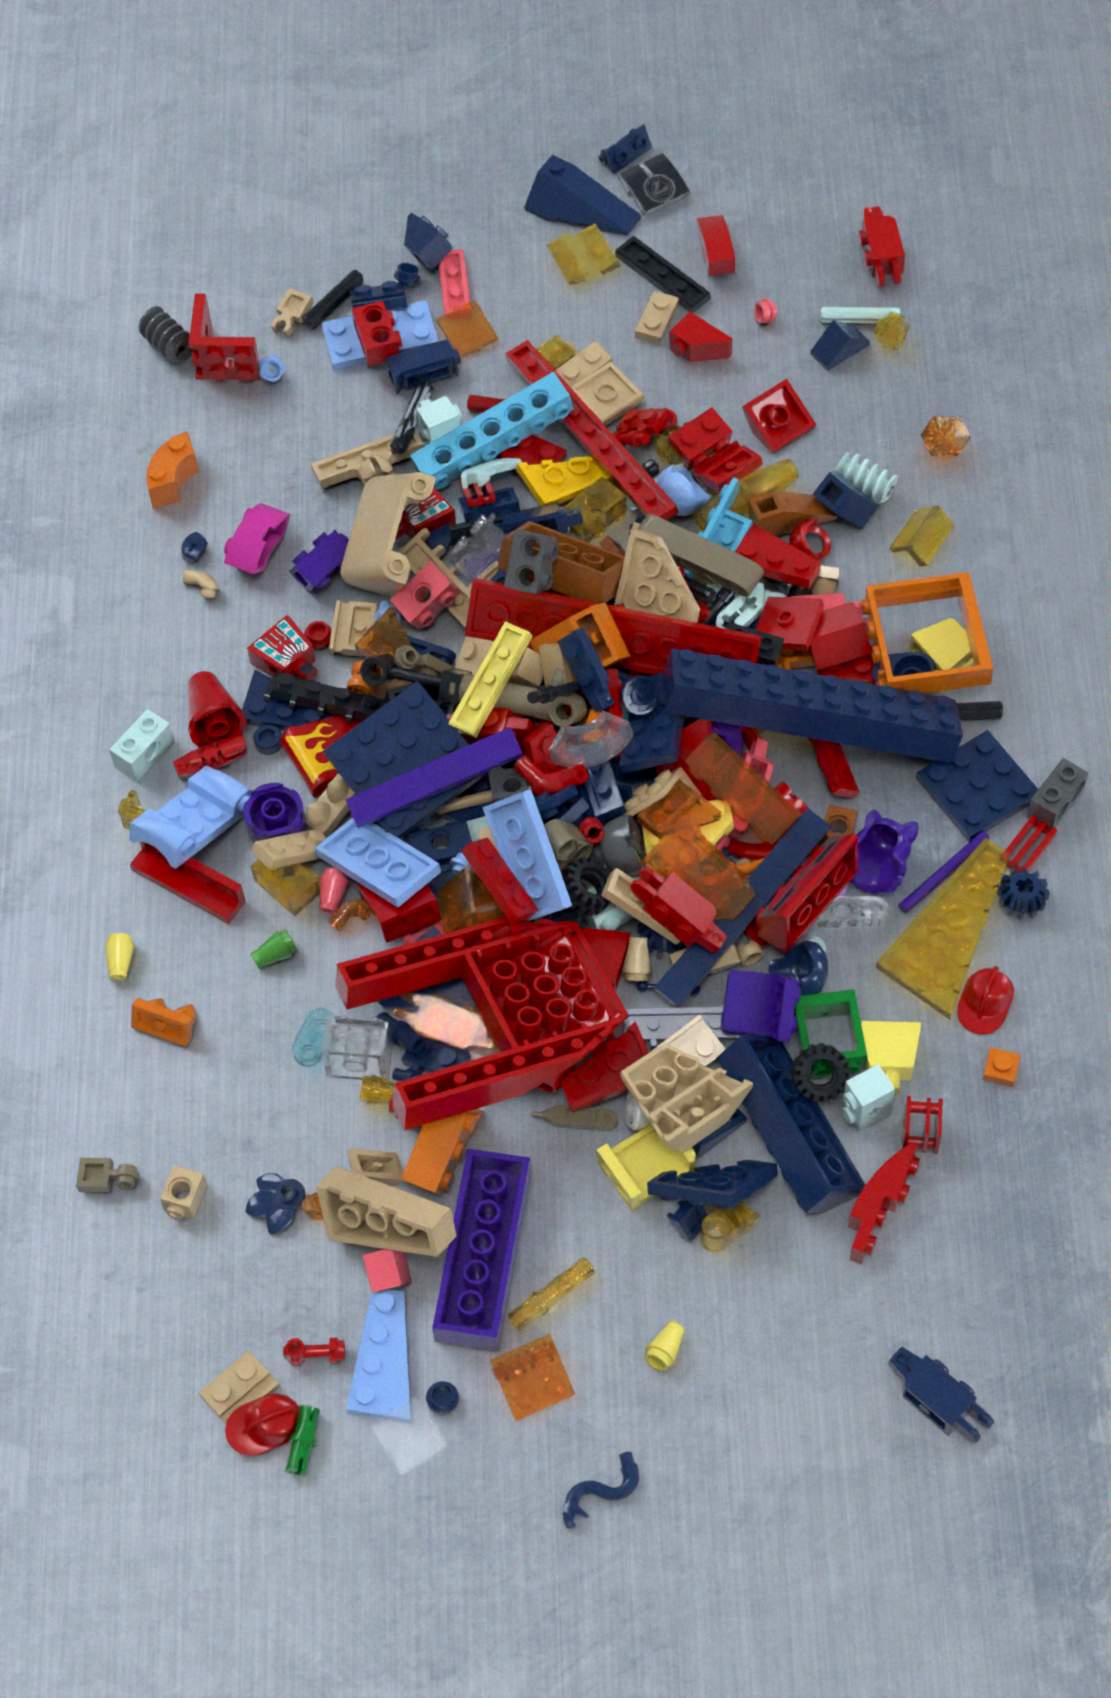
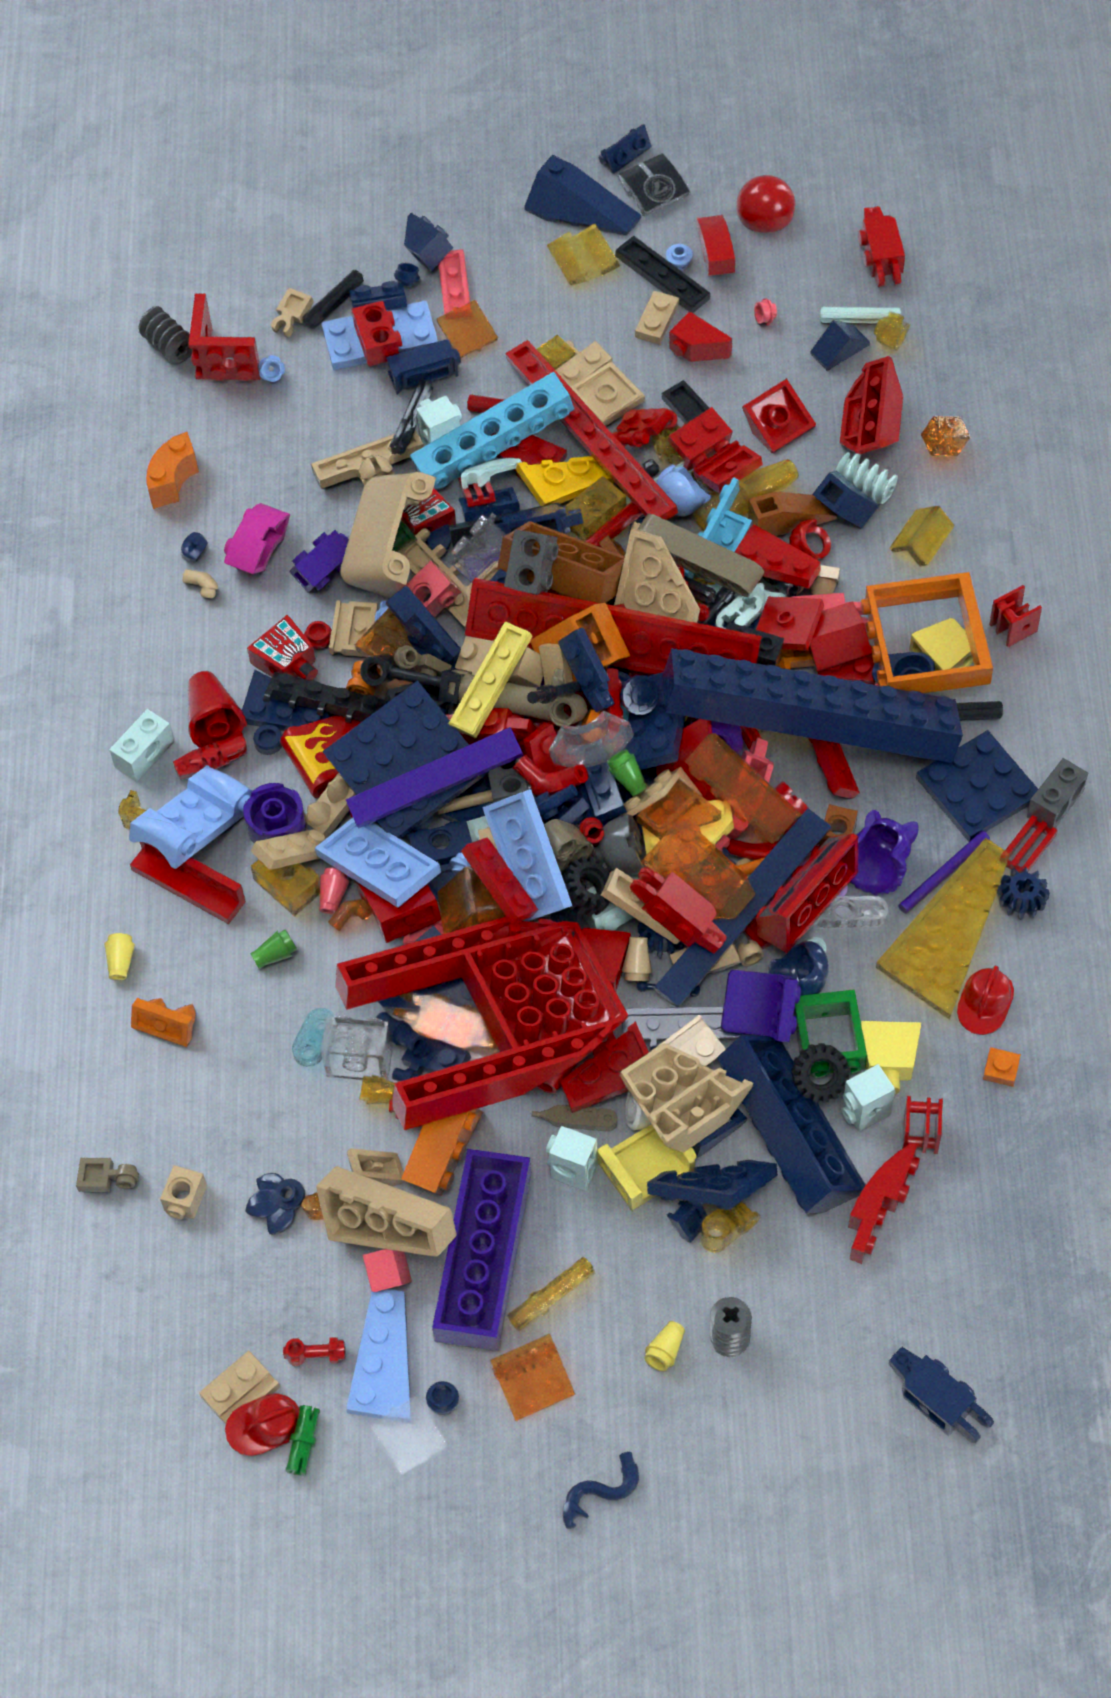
(403, 537): none -> dark green bush
(423, 626): none -> dark blue bracket
(572, 1157): none -> light aqua brick
(615, 524): none -> red axle
(627, 772): none -> bright green cone
(679, 255): none -> light blue plate
(684, 401): none -> black tile
(730, 1326): none -> dark grey piece
(765, 204): none -> red piece
(872, 408): none -> red wedge
(1012, 615): none -> red piece

